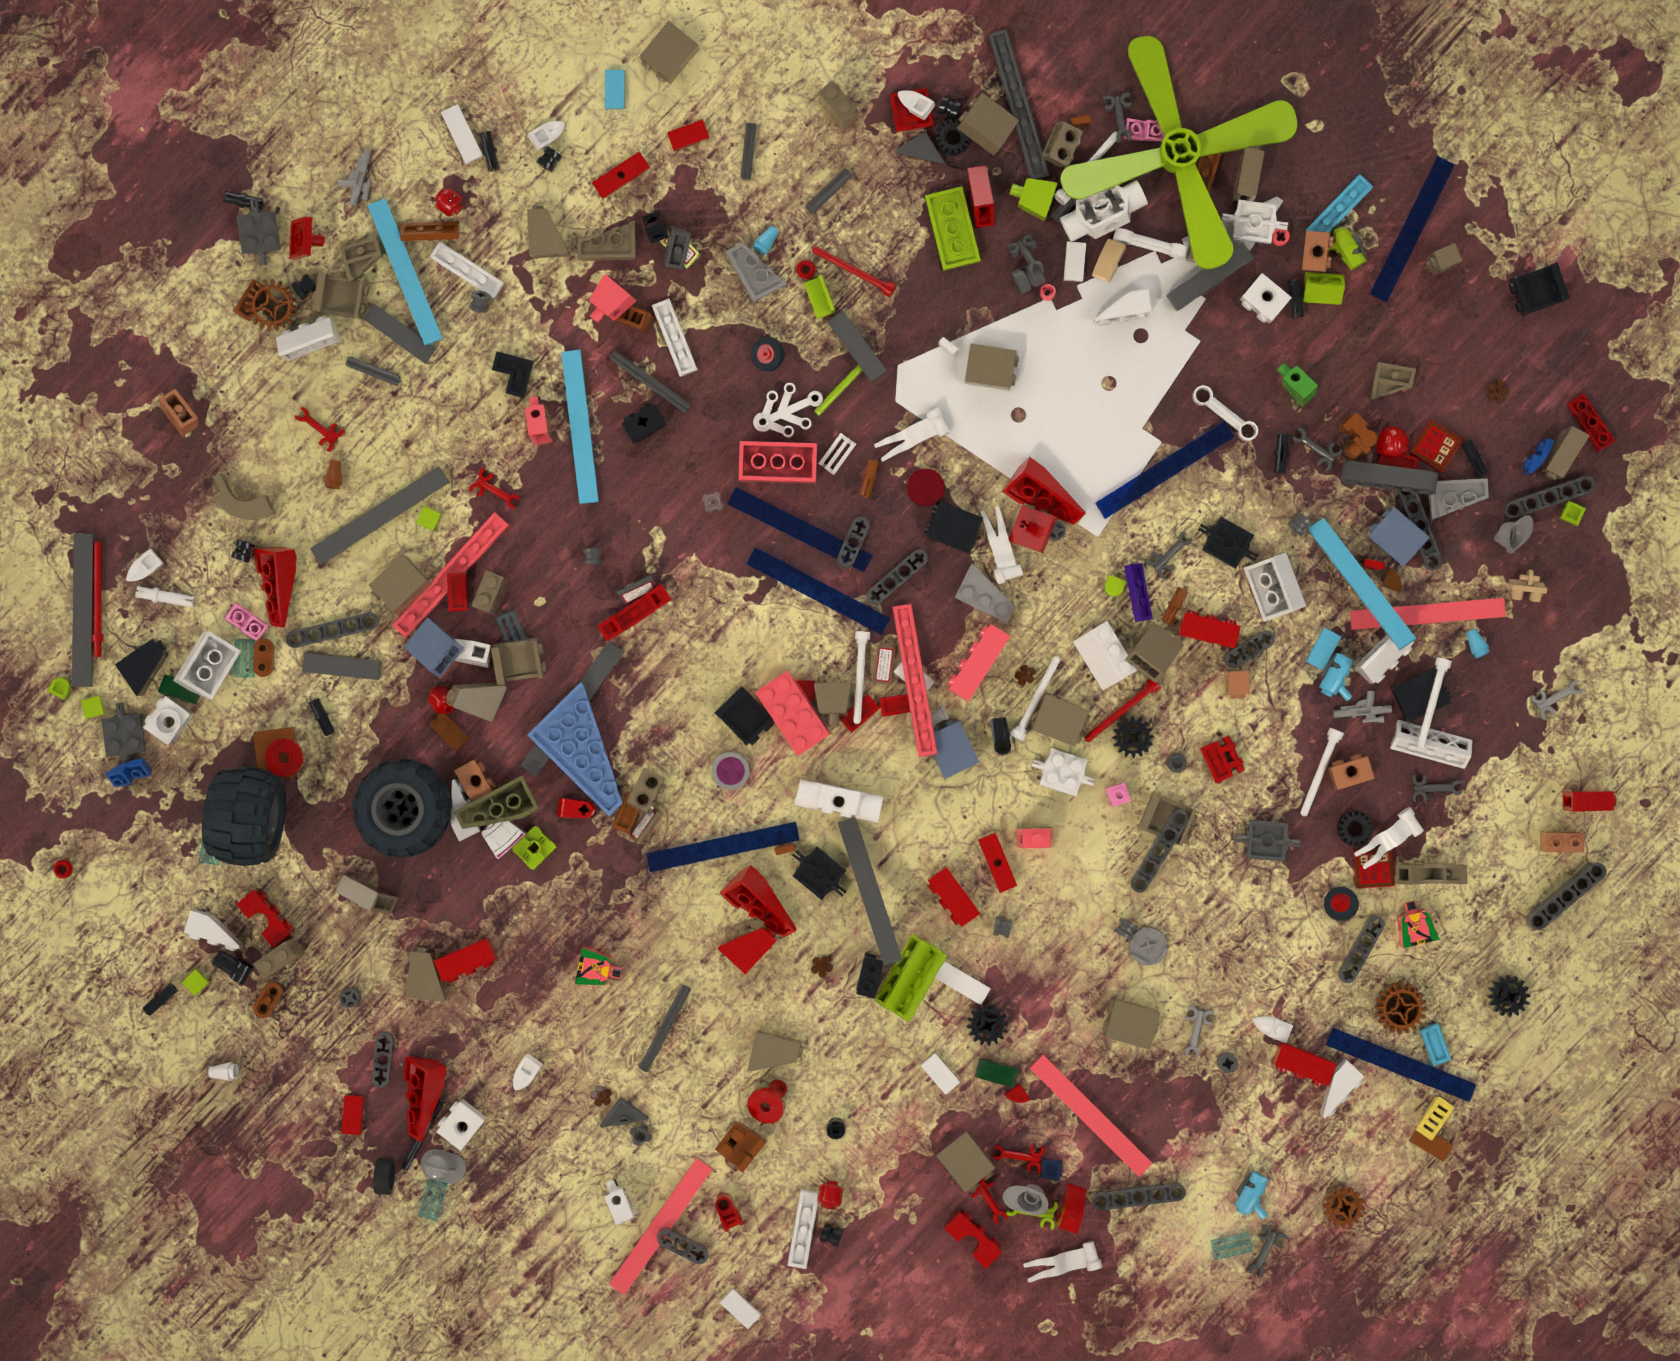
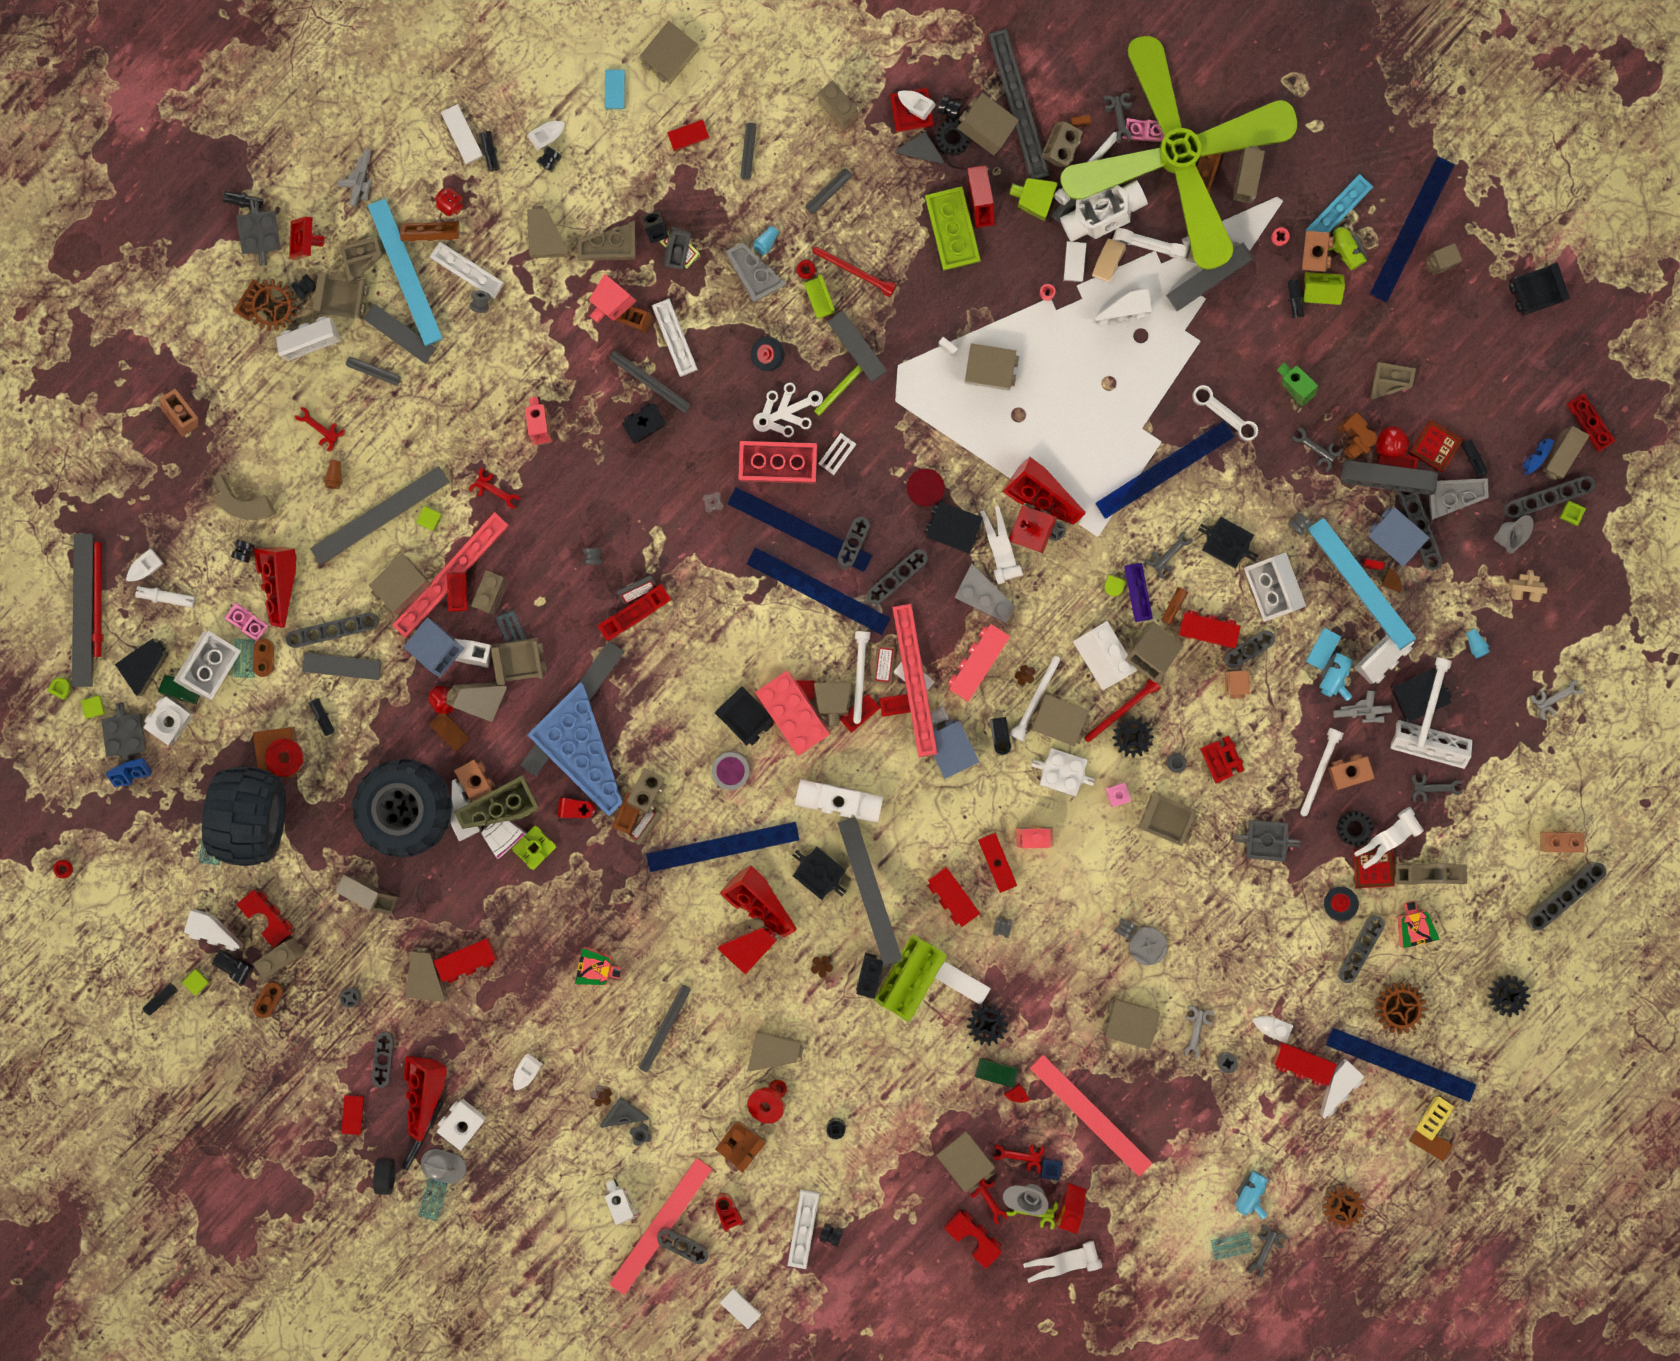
(226, 1071): white cone -> none
(519, 371): black plate -> none
(580, 426): medium azure tile -> none
(631, 168): red tile -> none
(784, 848): dark orange tile -> none
(830, 1195): red head -> none
(869, 478): dark orange axle -> none
(916, 433): white flag -> none
(940, 1073): white tile -> none
(1024, 247): dark grey bar -> none
(1024, 281): dark grey wheel -> none
(1147, 1200): dark grey beam -> none
(1152, 857): dark grey beam -> none
(1254, 221): white plate -> none
(1265, 310): white brick -> none
(1282, 444): black pin -> none
(1435, 613): coral tile -> none
(1435, 1044): medium azure tile -> none
(1497, 391): reddish brown plant -> none
(1588, 801): red slope -> none

